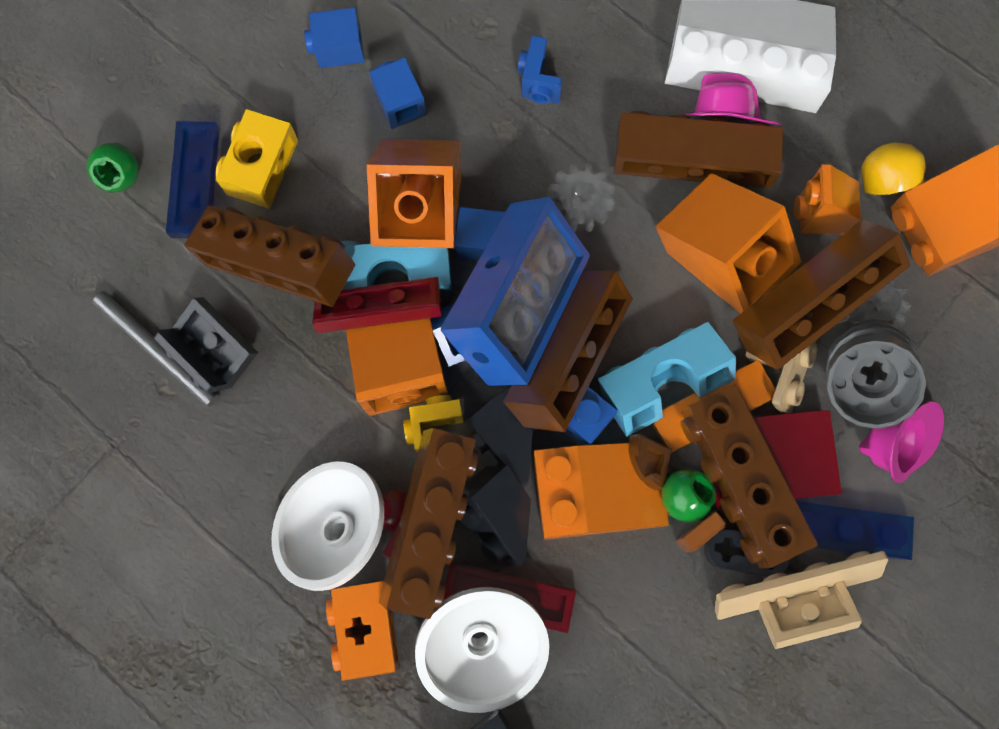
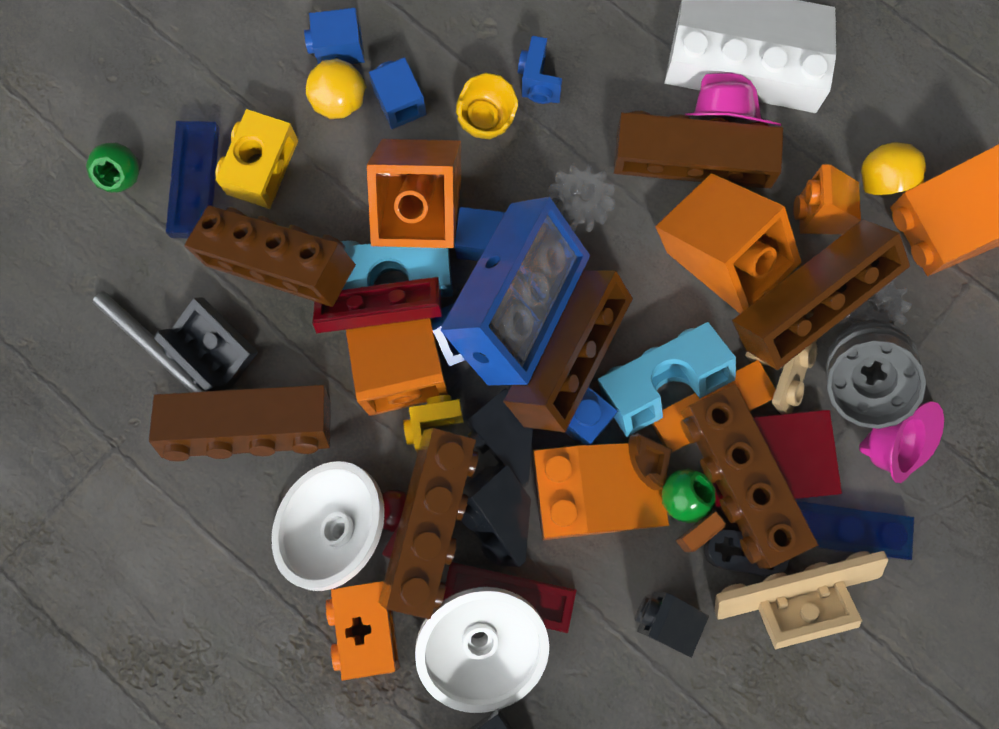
(240, 422): none -> reddish brown brick
(335, 89): none -> yellow hair
(486, 106): none -> yellow hair
(671, 622): none -> black slope

